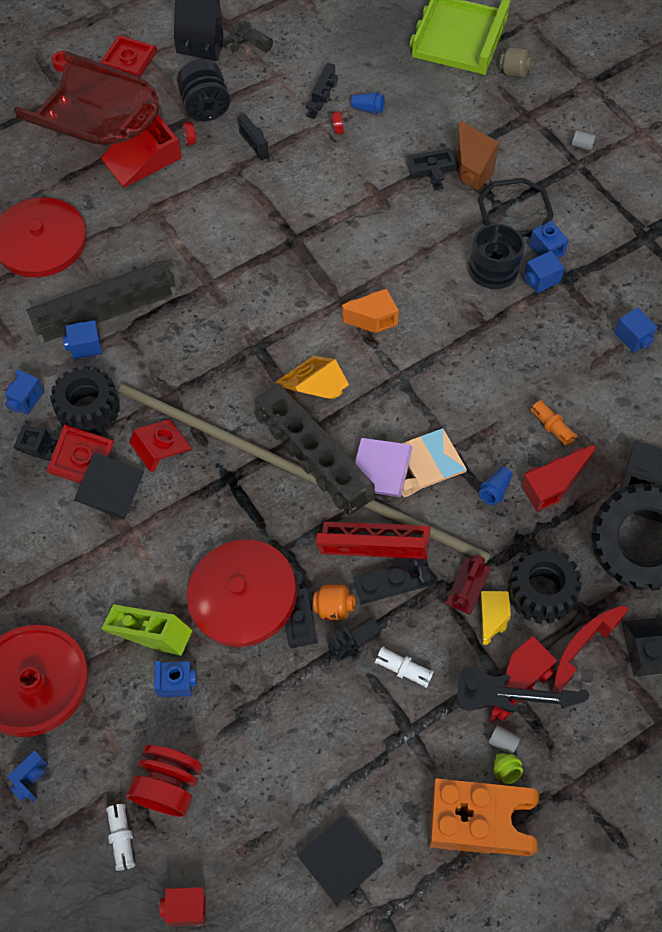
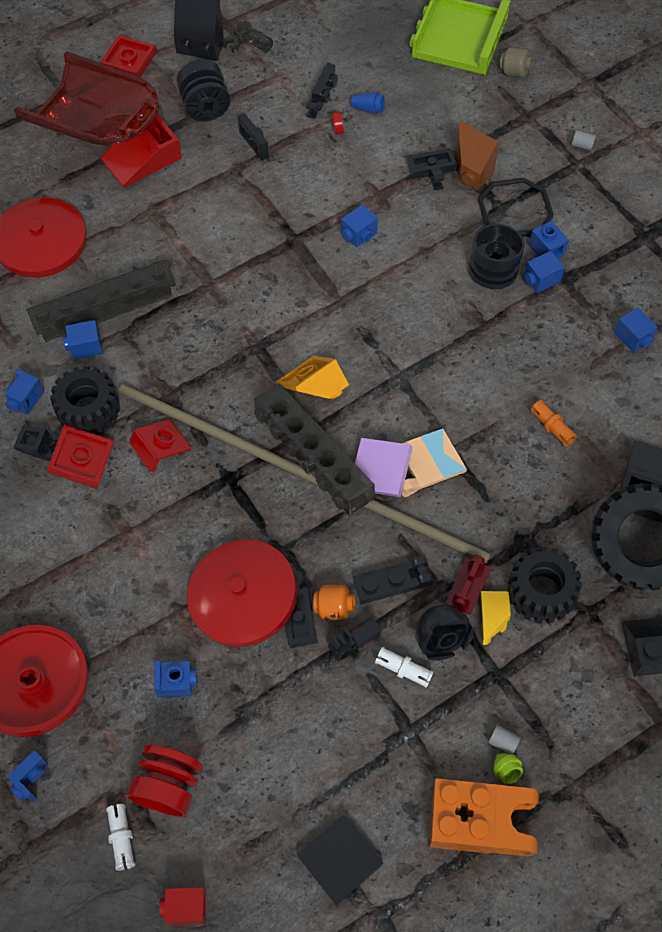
(58, 61): red tile -> none
(109, 486): black tile -> none
(149, 628): lime slope -> none
(189, 134): red tile -> none
(359, 226): none -> blue brick
(371, 312): orange slope -> none
(374, 544): red fence -> none
(443, 631): none -> black cylinder
(481, 690): black piece -> none
(494, 488): blue cone -> none
(526, 668): red slope -> none
(551, 482): red slope -> none
(604, 624): red slope -> none

